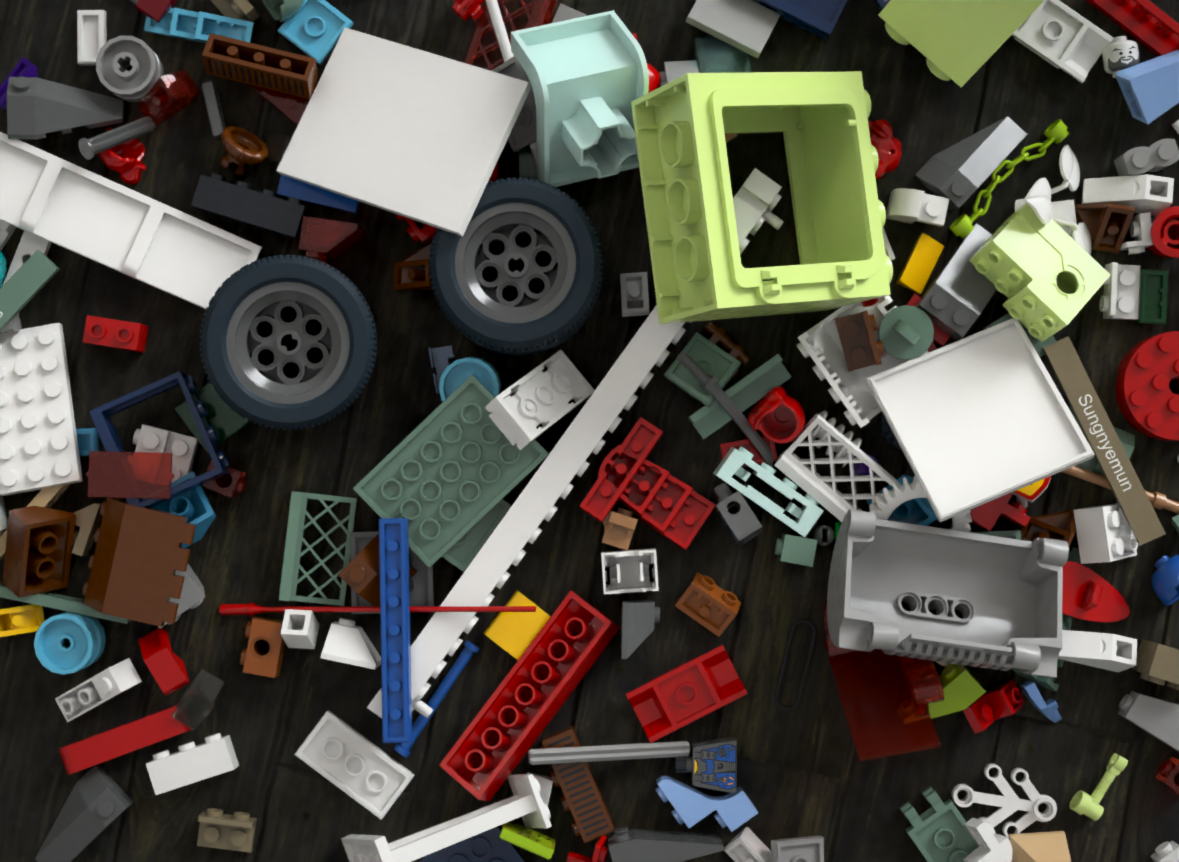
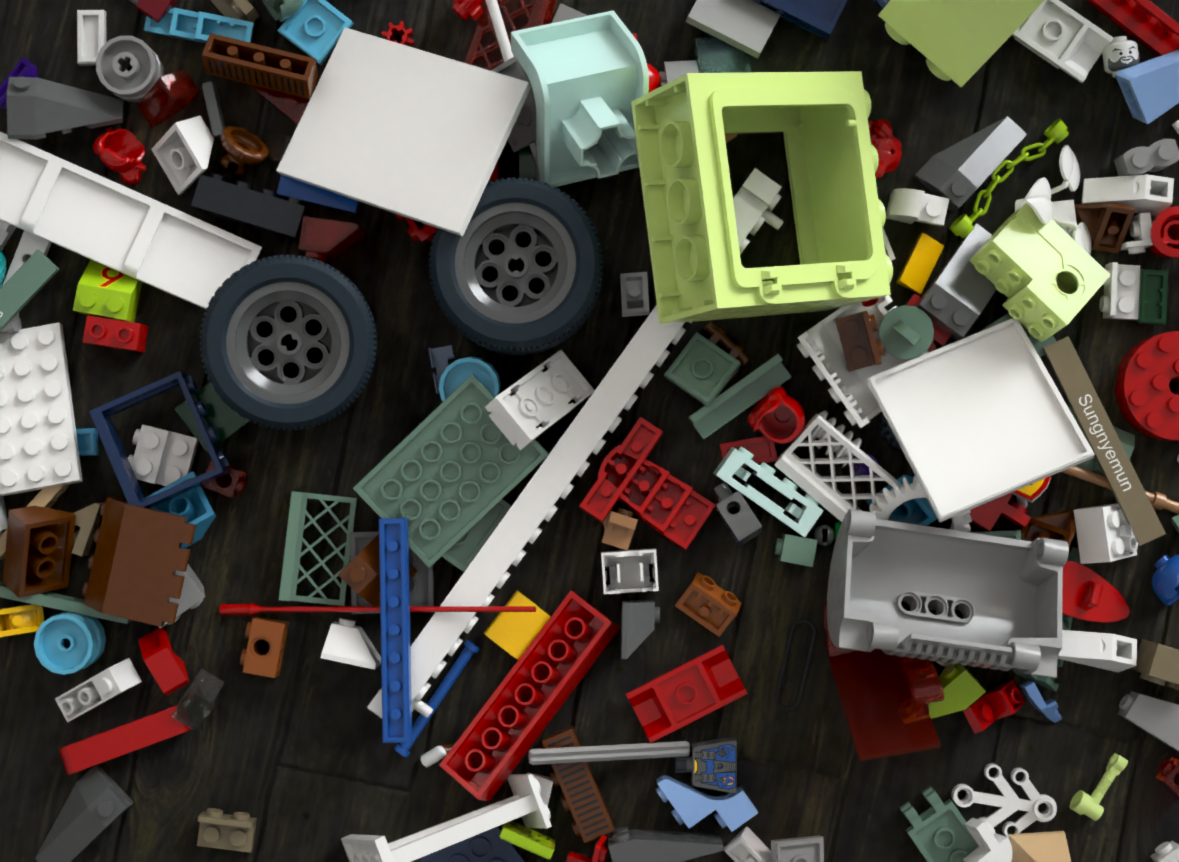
(107, 293): none -> lime slope
(115, 137): dark grey axle -> none
(130, 475): clear red piece -> none
(184, 152): none -> white slope
(192, 763): white brick -> none
(300, 629): white brick -> none
(354, 764): white tile -> none
(399, 29): none -> red gear
(414, 271): reddish brown slope -> none
(435, 754): none -> white arm
(708, 382): dark grey sword -> none

